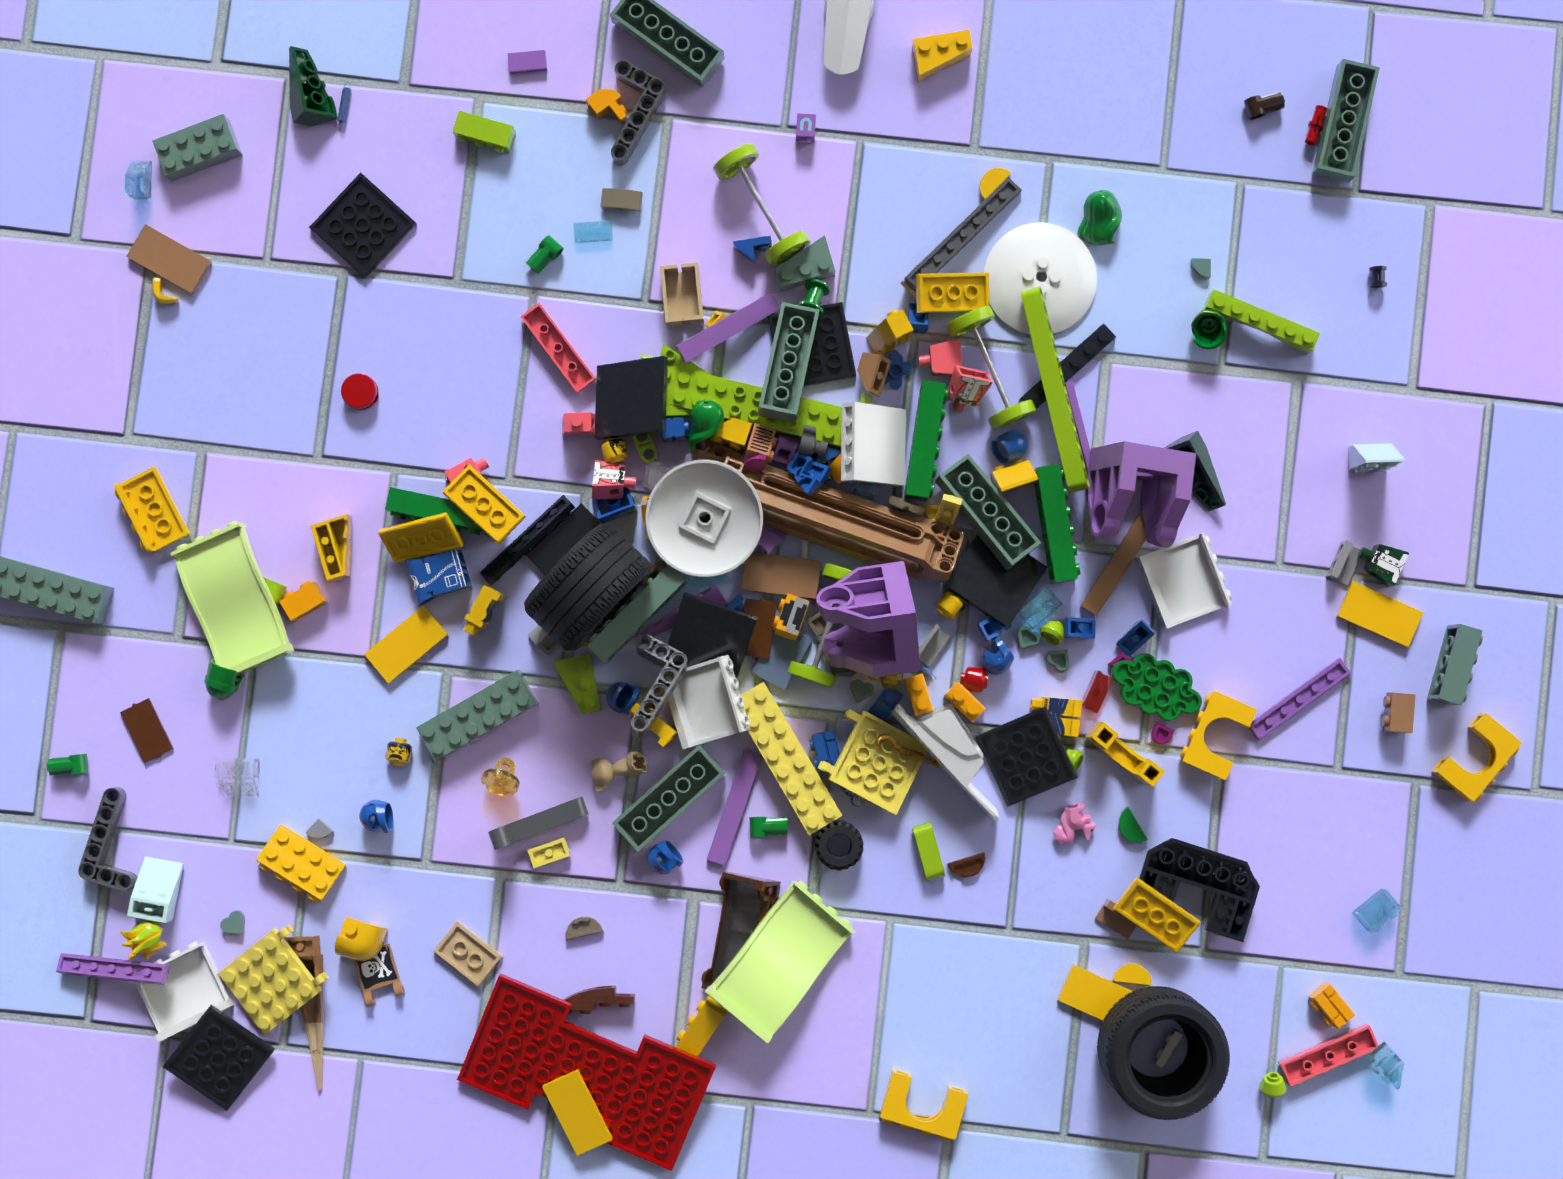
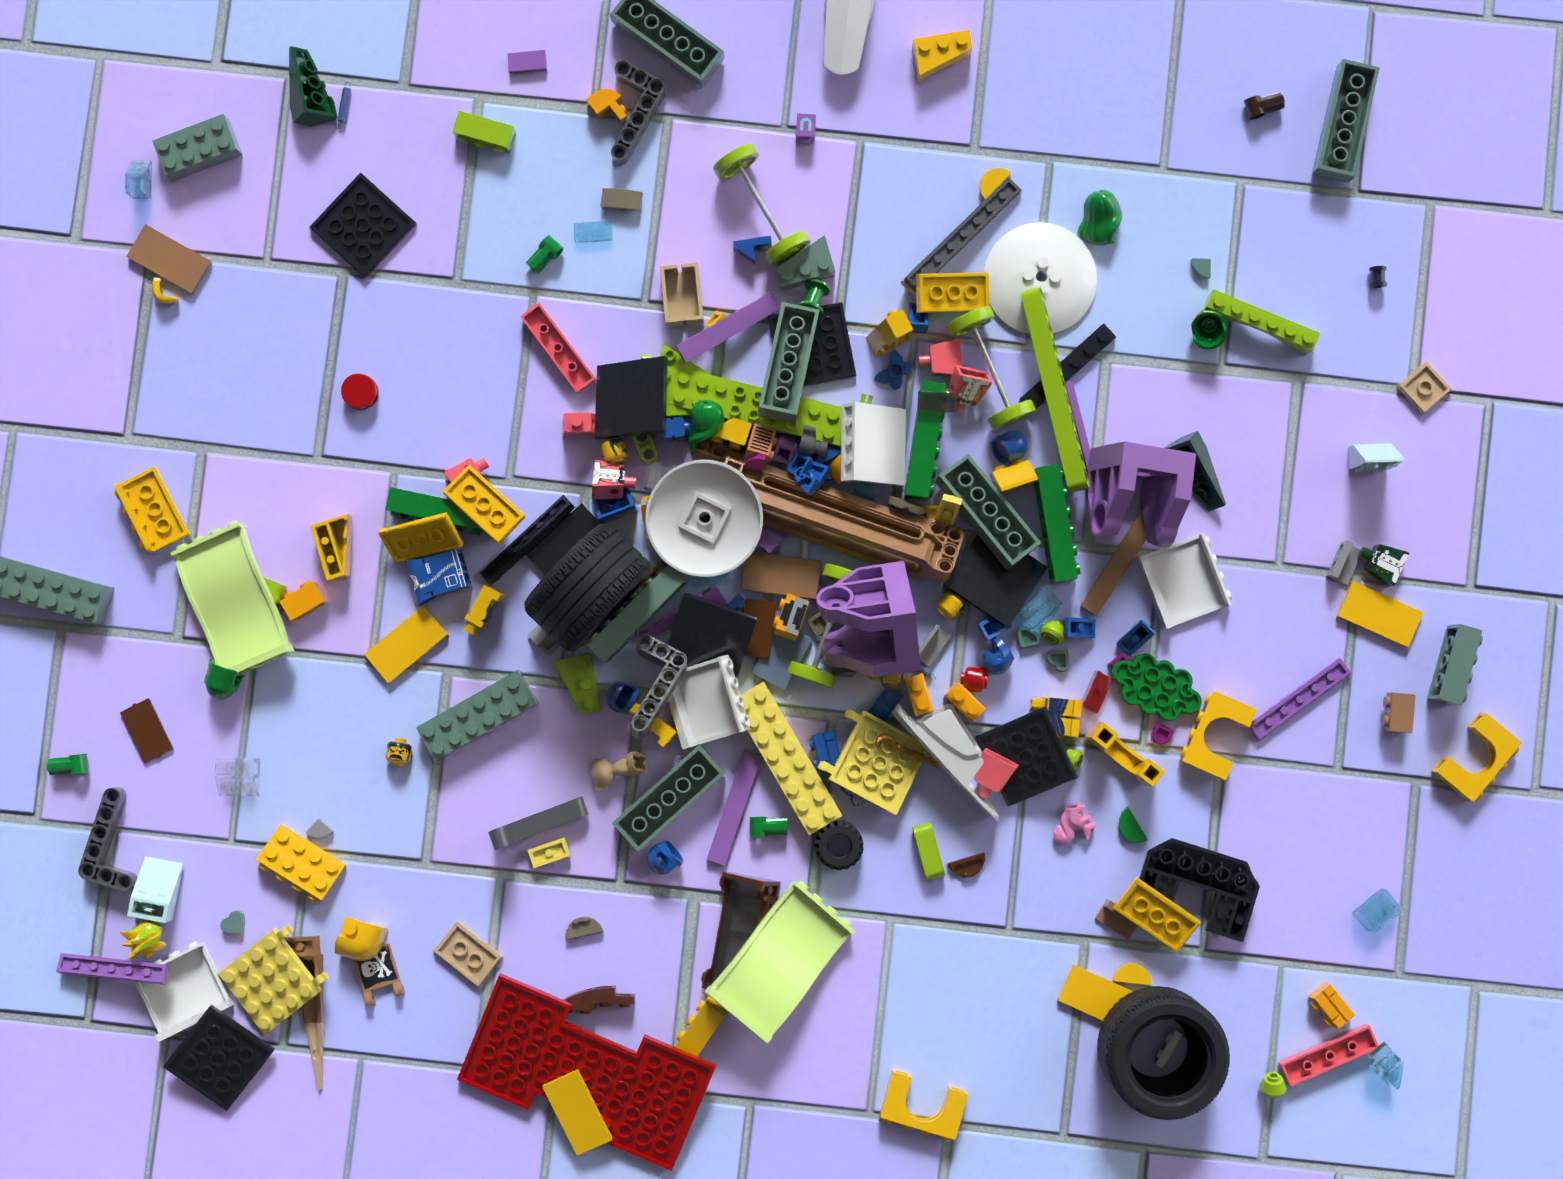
(376, 815): blue helmet -> none
(499, 780): clear yellow tile -> none
(861, 690): sand green tile -> none
(873, 372): medium nougat slope -> none
(936, 402): none -> clear smoke tile
(994, 772): none -> coral torso
(1319, 113): red pin -> none
(1424, 387): none -> tan tile

